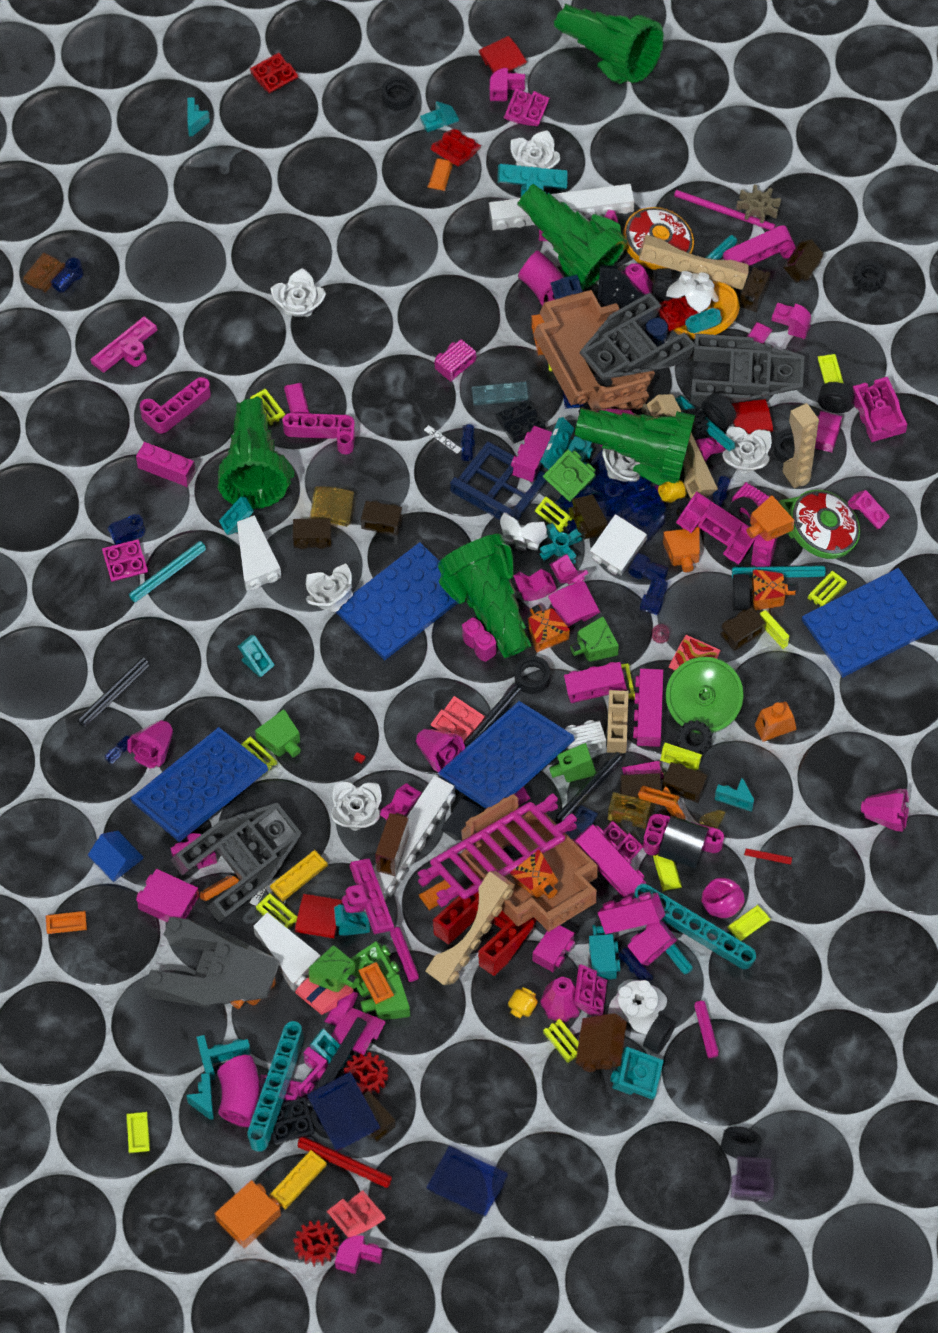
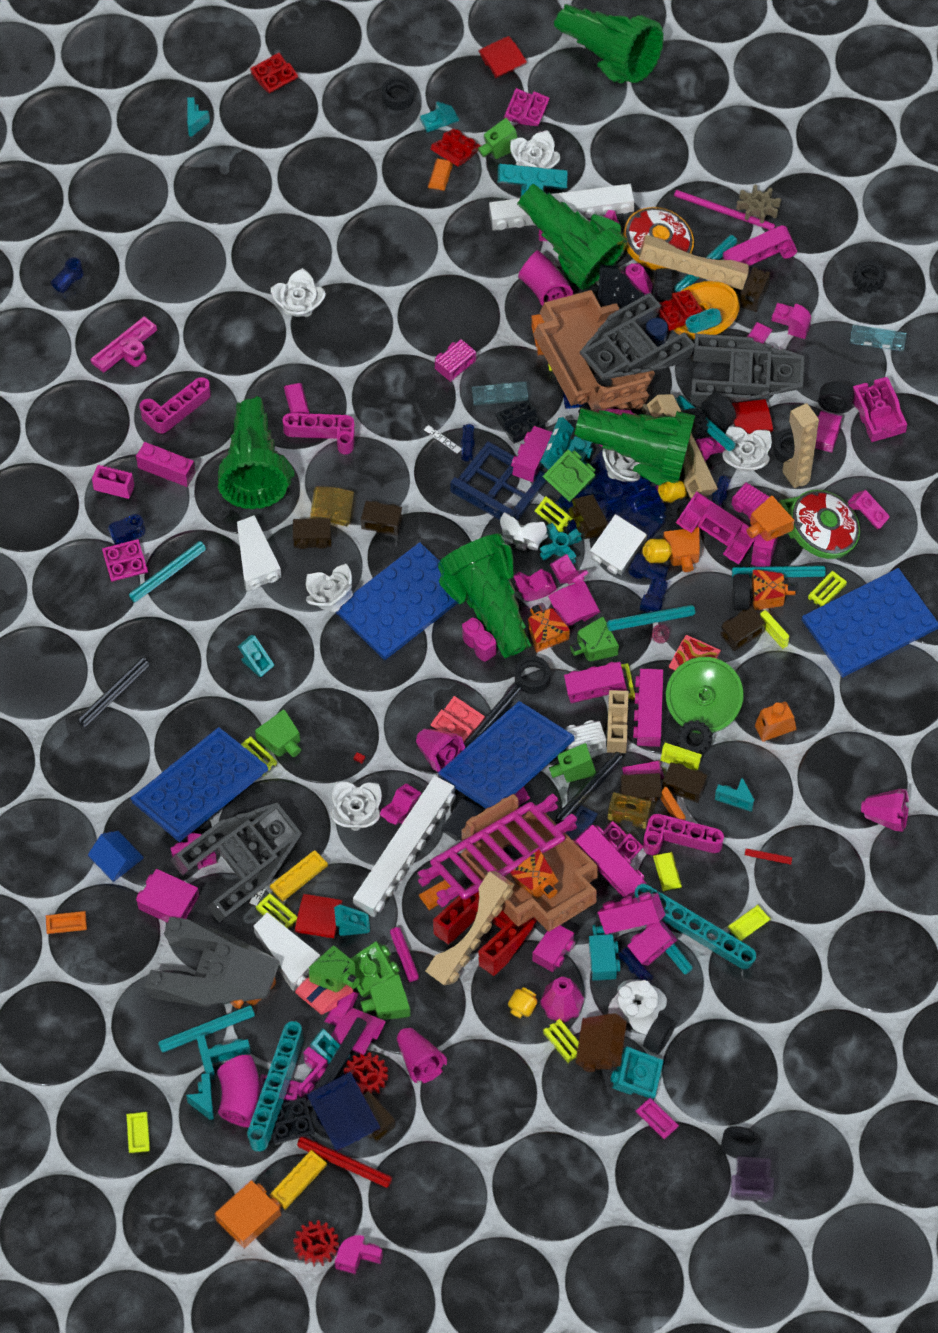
(43, 272): clear orange plate -> none
(113, 481): none -> dark pink brick
(116, 752): clear blue piece -> none
(151, 744): dark pink cone -> none
(206, 1028): none -> teal axle
(218, 887): orange tile -> none
(238, 512): teal slope -> none
(281, 414): neon yellow tile -> none
(356, 1214): coral slope -> none
(367, 896): dark pink plate -> none
(376, 983): orange tile -> none
(392, 844): reddish brown brick -> none
(420, 1056): none -> dark pink cone
(467, 1181): clear blue piece -> none
(498, 140): none -> bright green torso
(503, 81): dark pink brick -> none
(566, 287): dark blue brick -> none
(590, 991): dark pink slope -> none
(652, 617): none -> teal axle
(656, 550): none -> yellow head
(657, 1118): none -> dark pink tile
(658, 797): orange tile -> none
(683, 841): black slope -> none
(696, 288): white brick -> none
(706, 1029): dark pink axle -> none
(712, 819): clear yellow tile -> none
(722, 898): dark pink piece -> none
(742, 502): black tyre -> none
(803, 260): dark brown brick -> none
(830, 368): neon yellow tile -> none
(878, 338): none -> clear light blue plate

